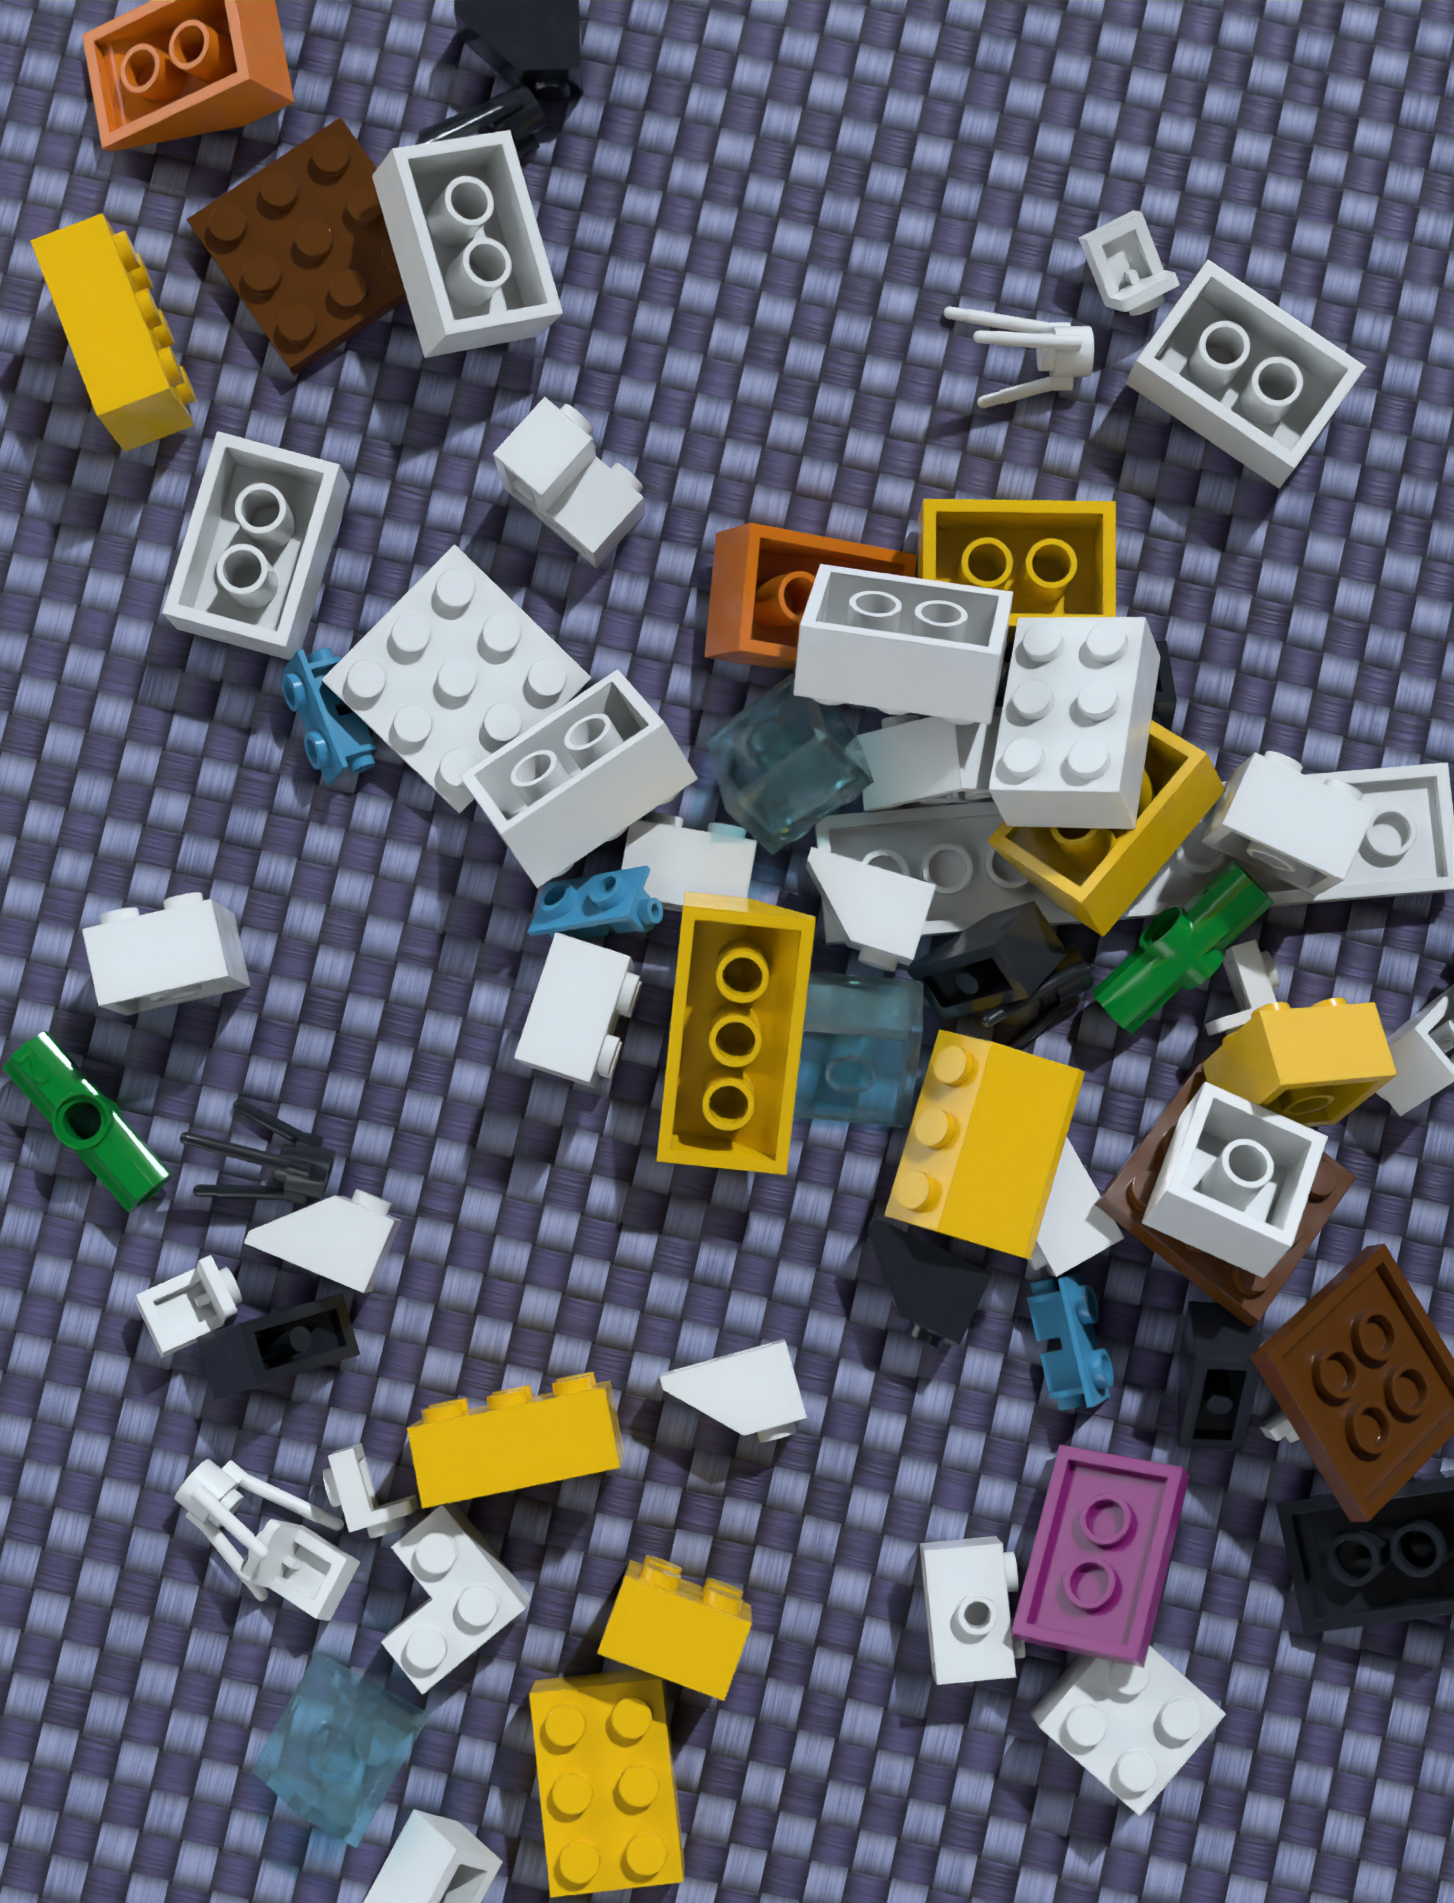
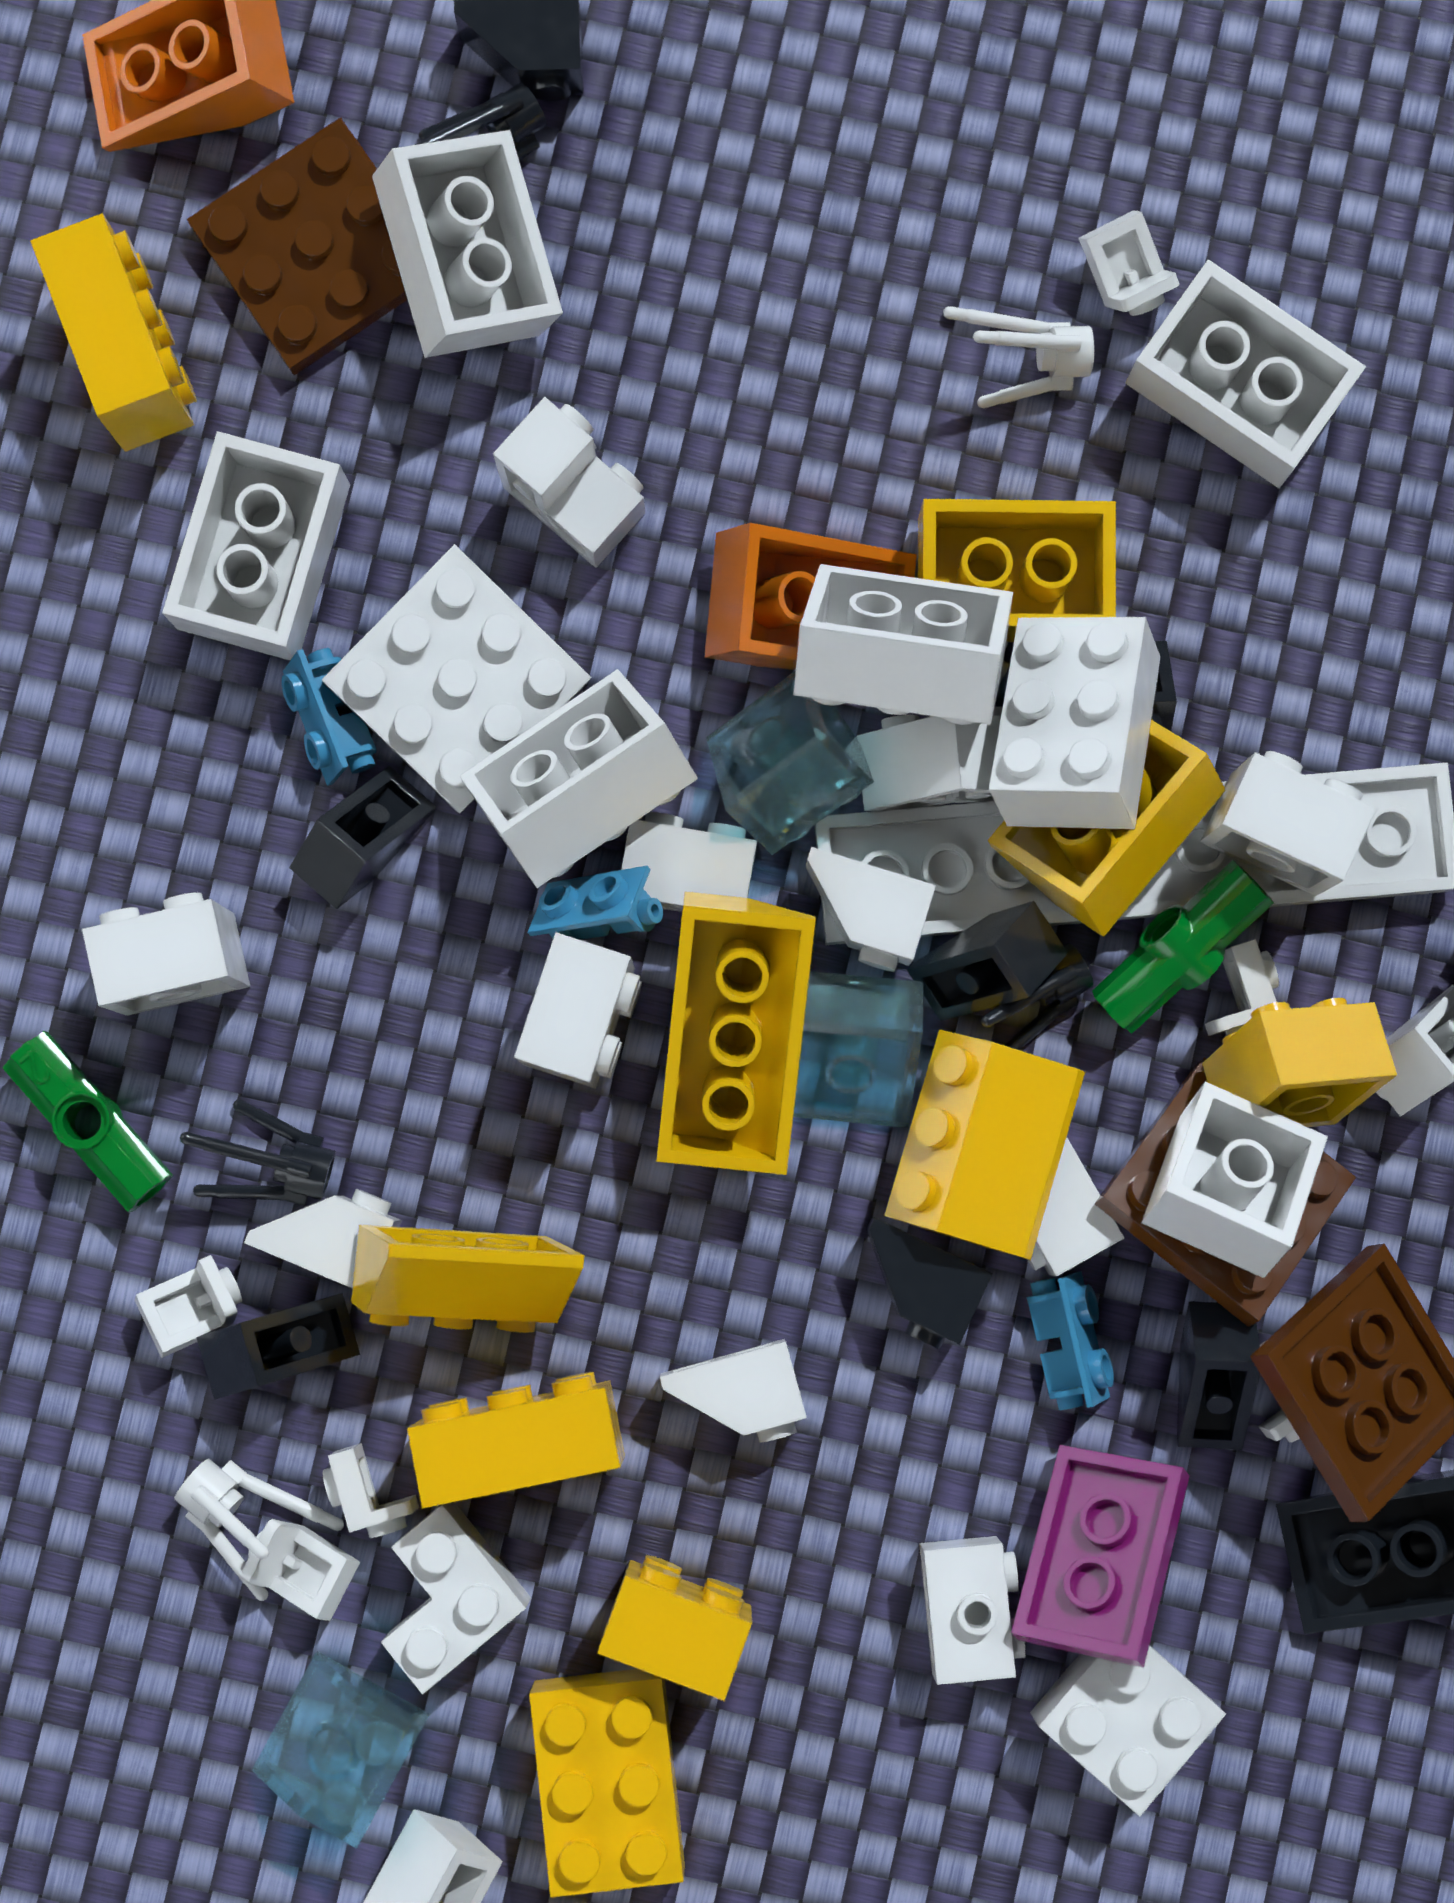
(360, 836): none -> black slope
(462, 1277): none -> yellow slope

